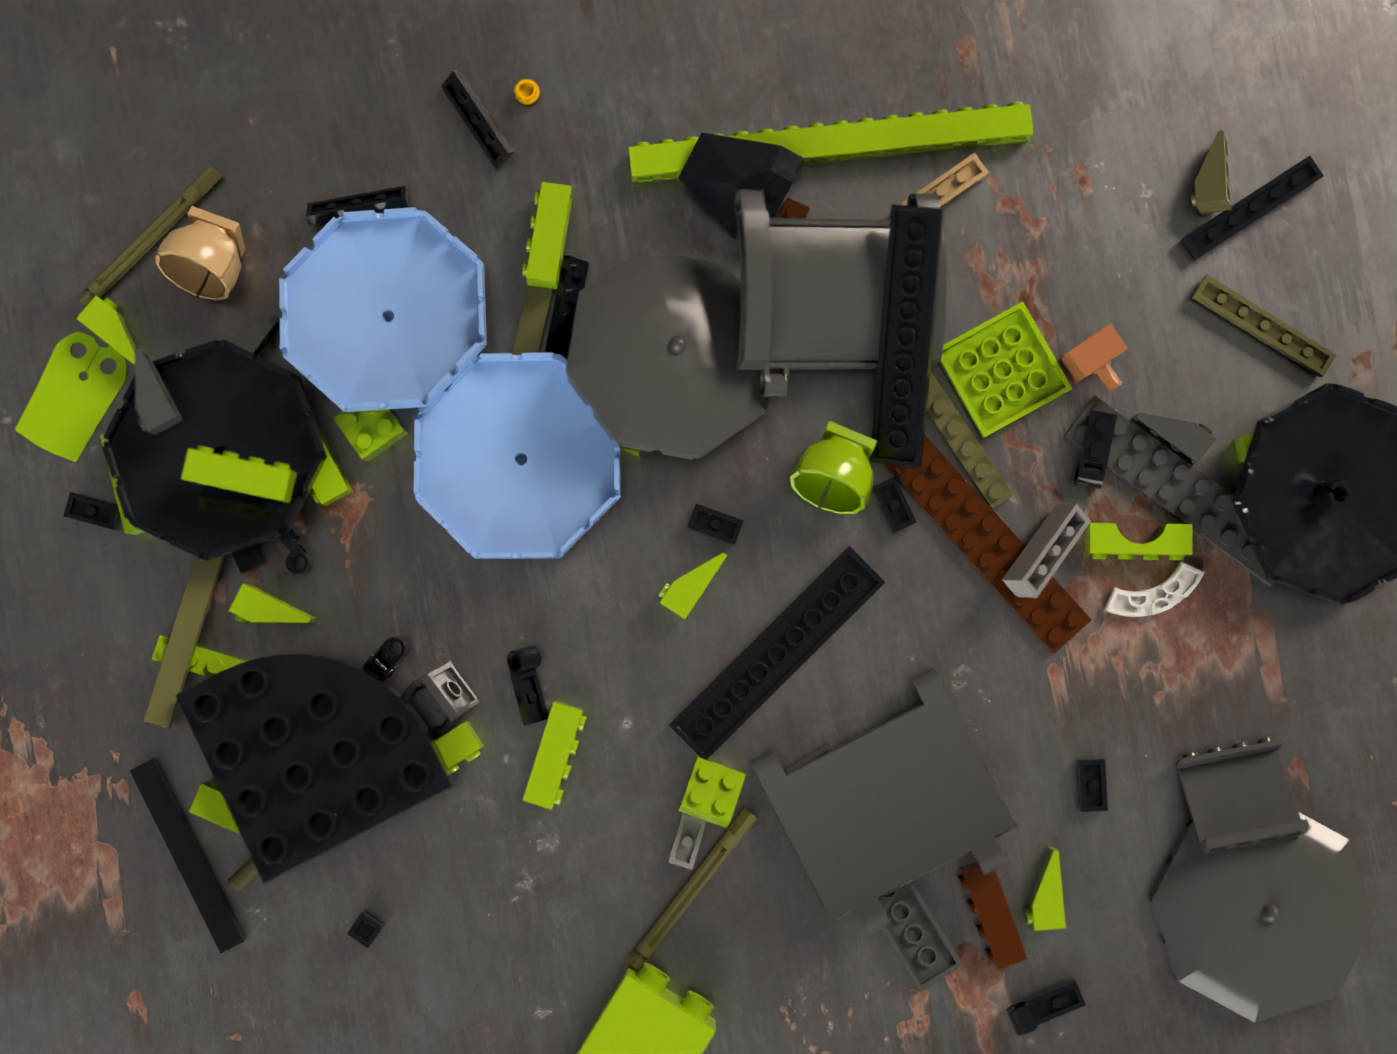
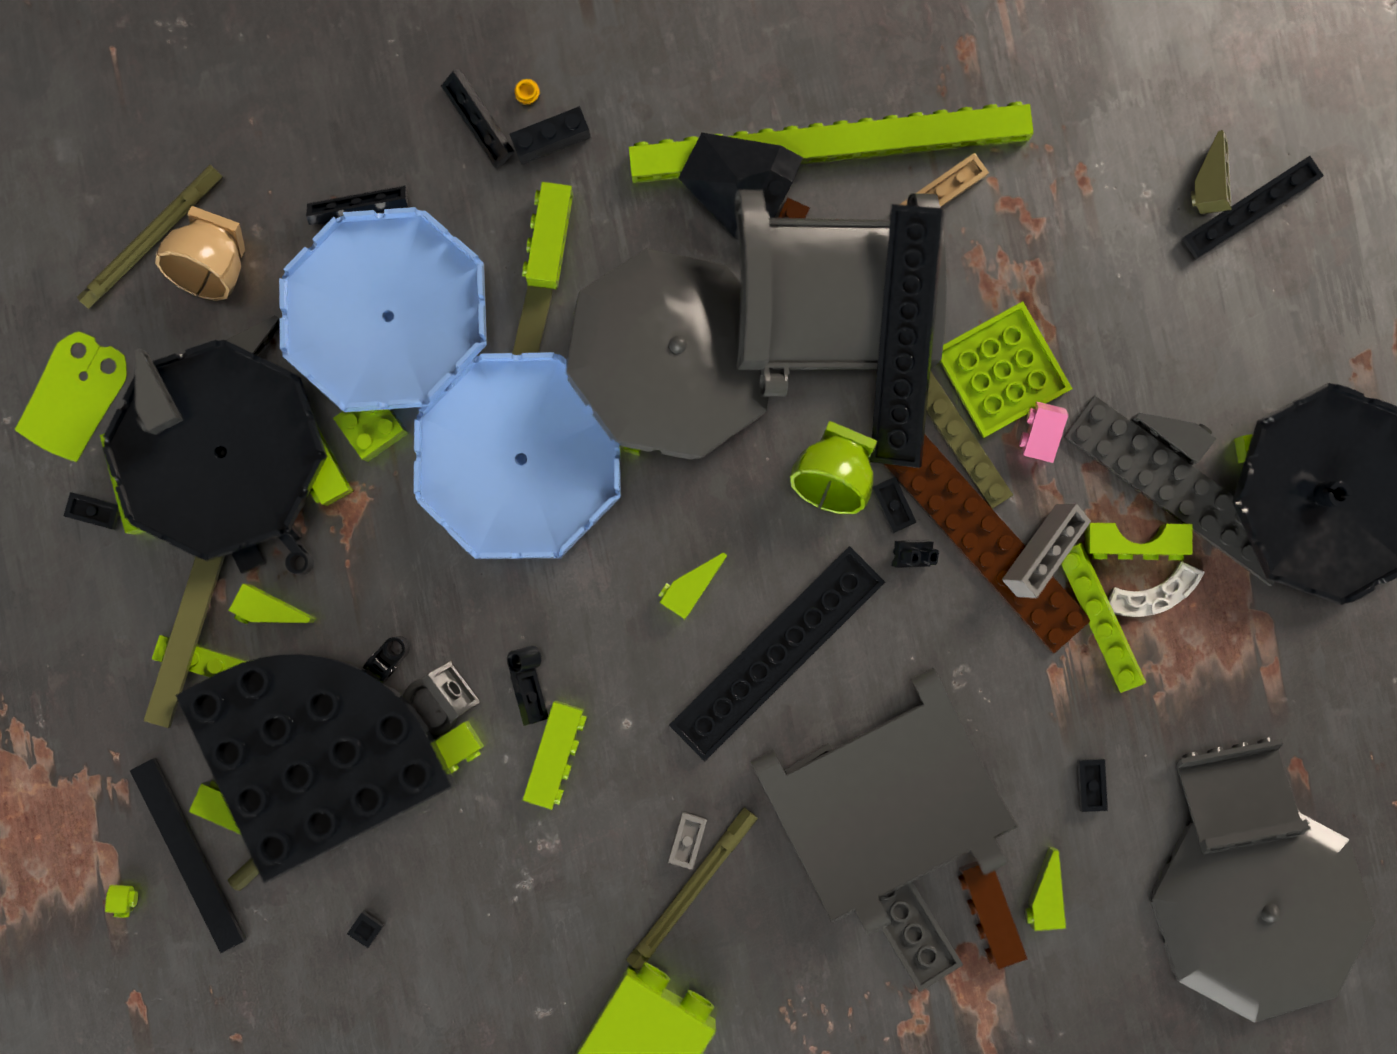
(109, 325): lime slope -> none
(121, 900): none -> lime plate
(239, 475): lime brick -> none
(550, 135): none -> black brick
(571, 281): black plate -> none
(712, 792): lime brick -> none
(715, 524): black plate -> none
(914, 554): none -> black hips
(1043, 432): none -> bright pink brick
(1044, 1007): black plate -> none
(1094, 357): nougat brick -> none
(1095, 449): black plate -> none
(1102, 619): none -> lime plate
(1263, 326): olive plate -> none

